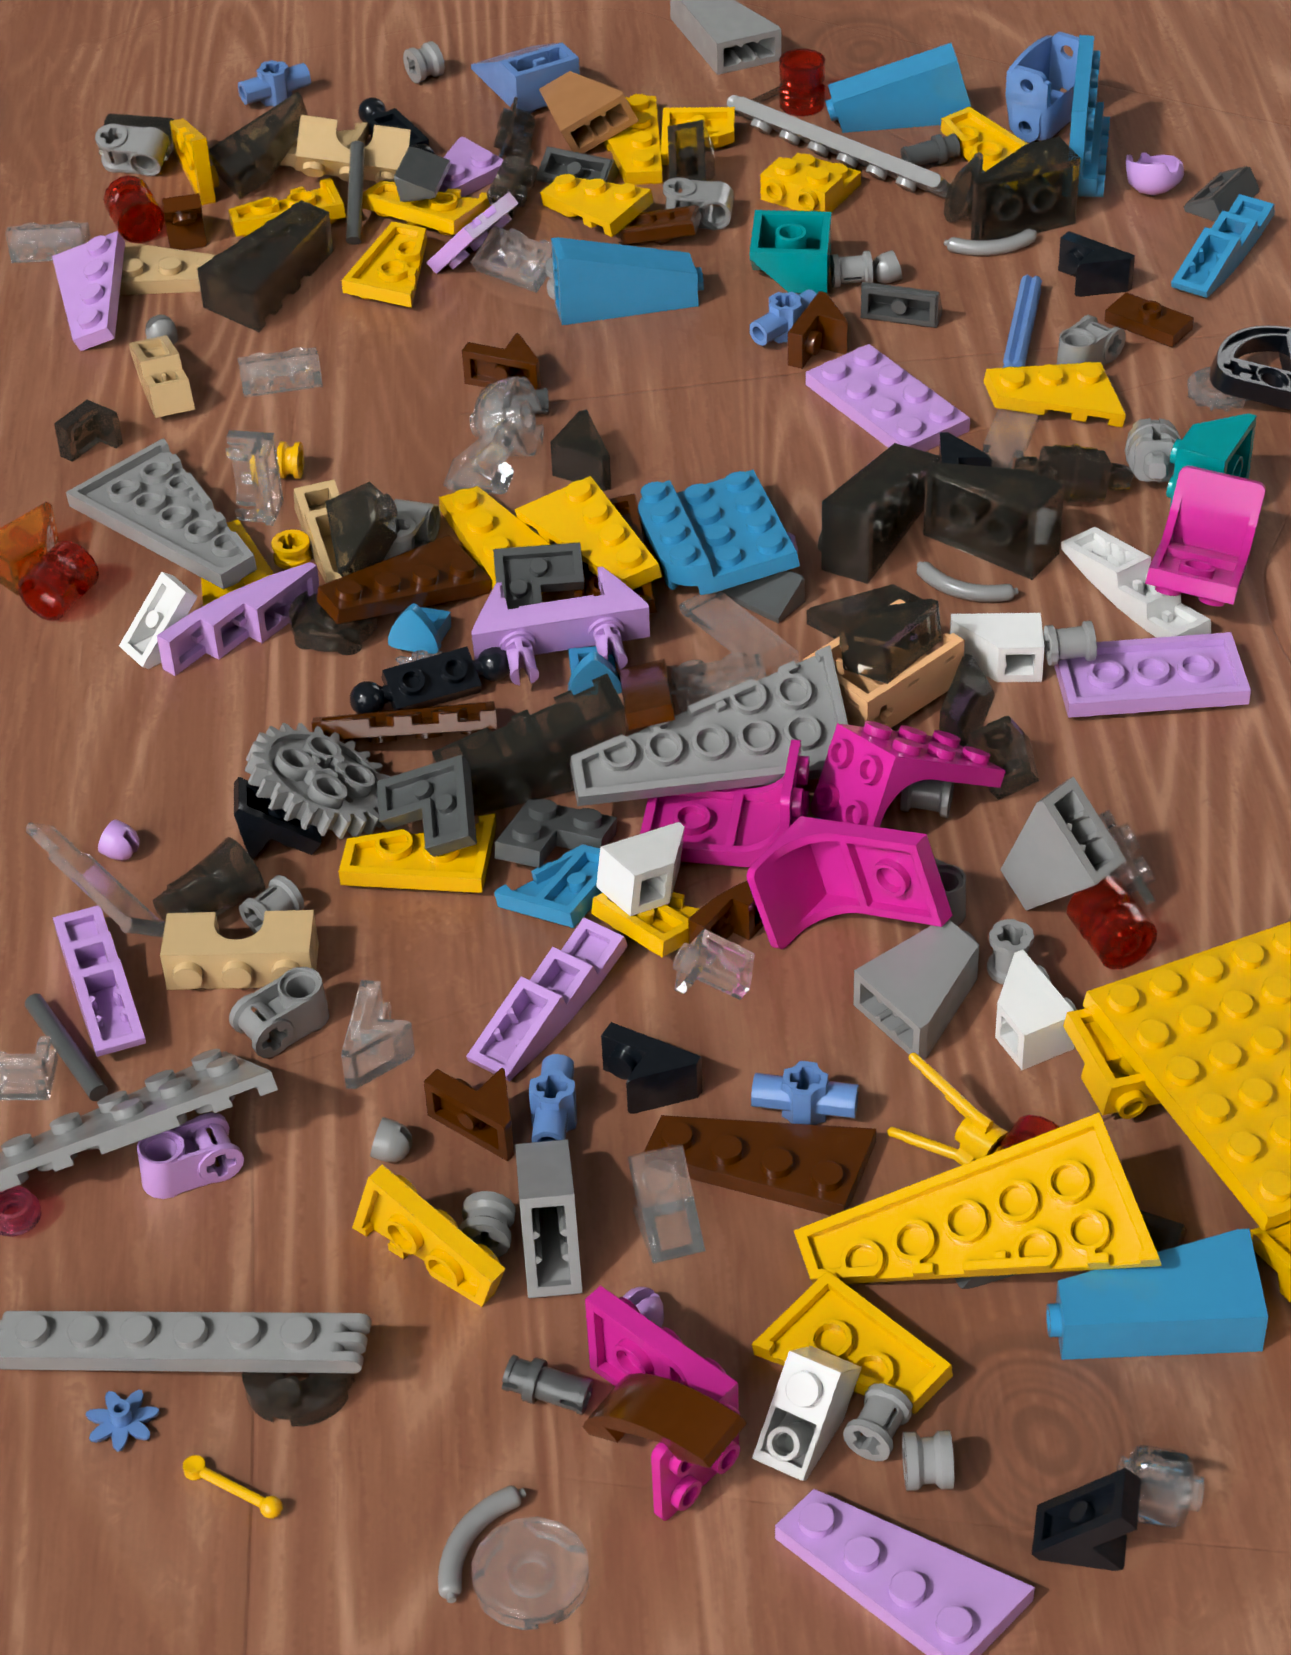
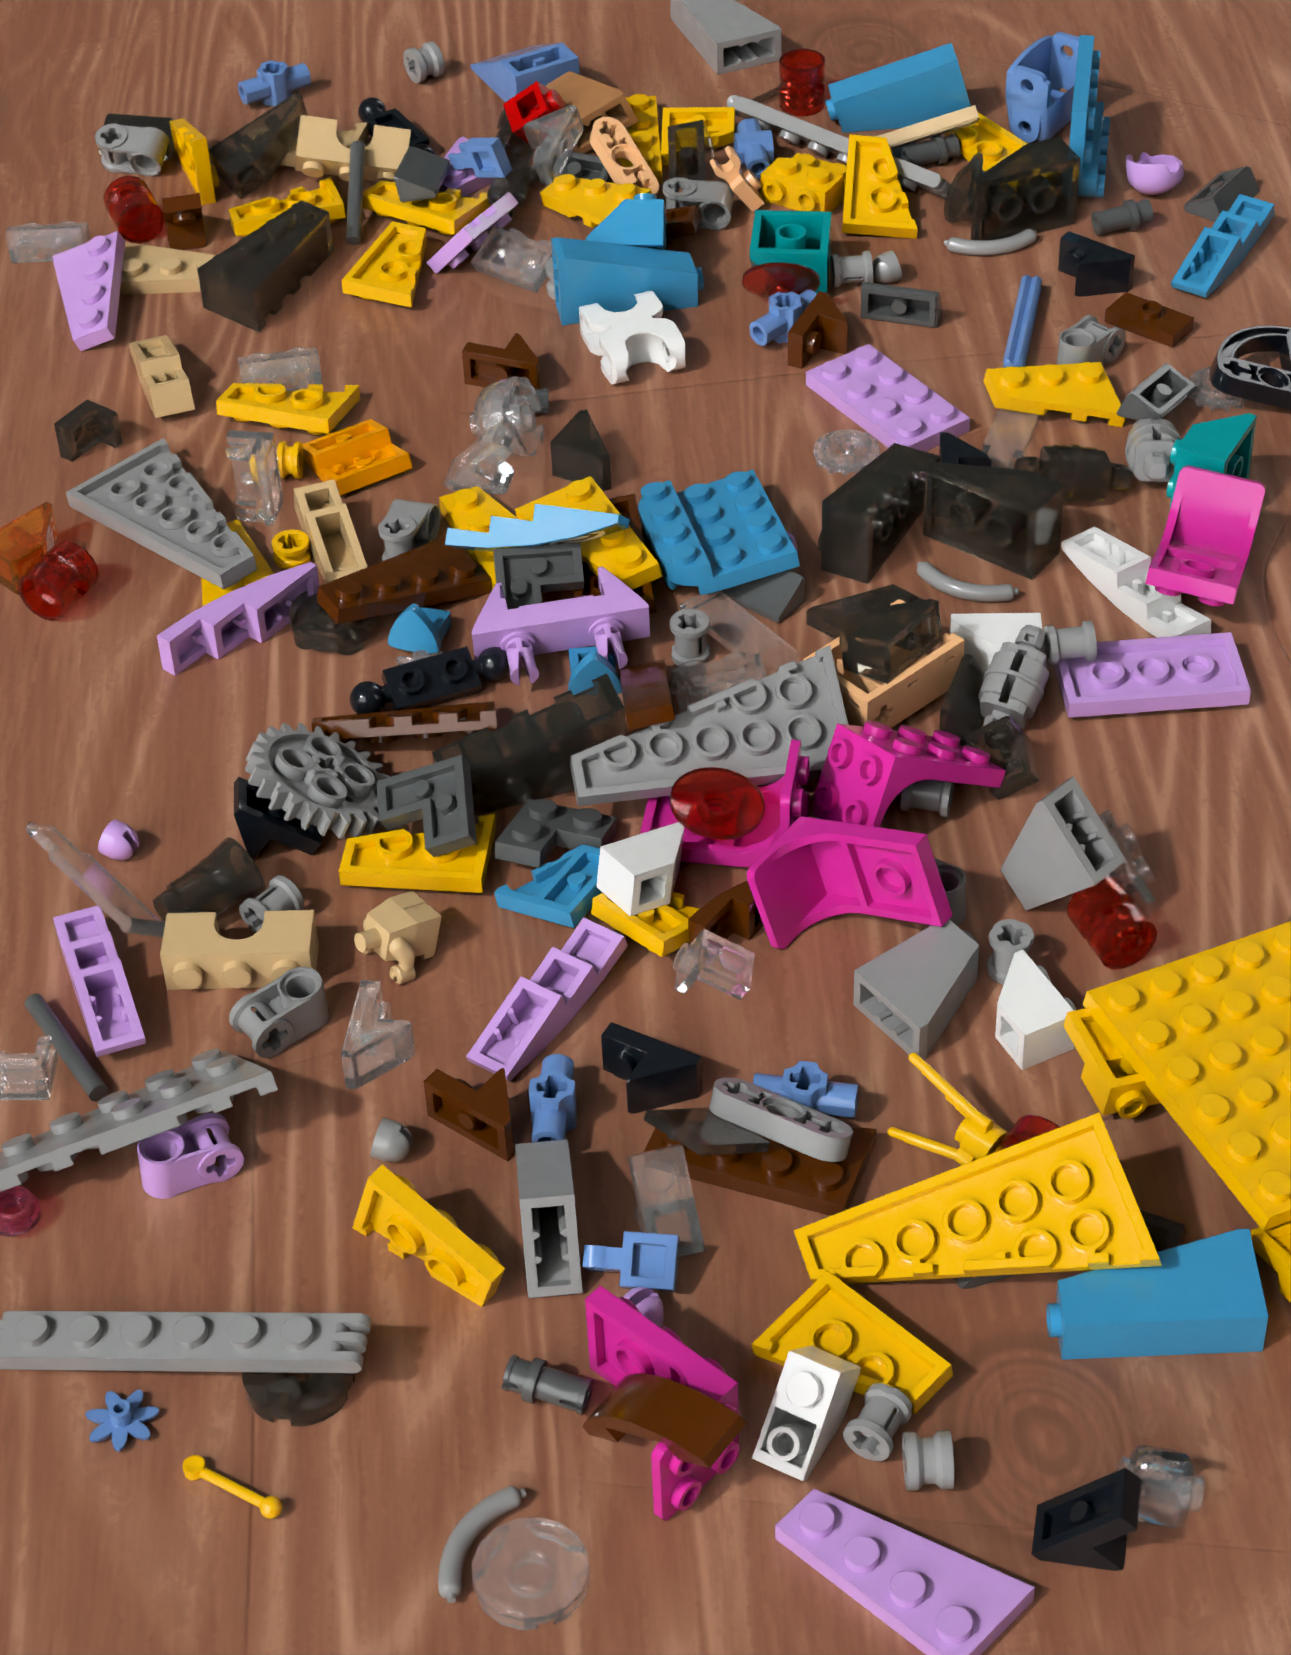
(159, 326): light grey hinge -> none
(162, 608): white slope -> none
(300, 409): none -> yellow wing
(356, 456): none -> light orange slope
(361, 527): clear smoke slope -> none
(400, 932): none -> tan piece
(484, 156): none -> medium blue plate
(488, 1220): light grey wheel -> none
(530, 105): none -> red brick
(549, 527): none -> slope
(554, 140): none -> clear slope
(621, 147): none -> light nougat beam
(632, 337): none -> white piece
(634, 223): none -> dark azure slope
(642, 1261): none -> medium blue plate
(690, 636): none -> light grey bush
(705, 1132): none -> clear smoke piece
(717, 803): none -> clear red dish
(742, 183): none -> light nougat plate
(754, 146): none -> medium blue axle
(779, 277): none -> clear red dish
(781, 1119): none -> light grey beam
(856, 447): none -> clear gear
(873, 192): none -> yellow wing
(931, 127): none -> tan tile
(1008, 683): none -> light grey piece
(1128, 216): none -> dark grey pin
(1157, 395): none -> dark grey slope

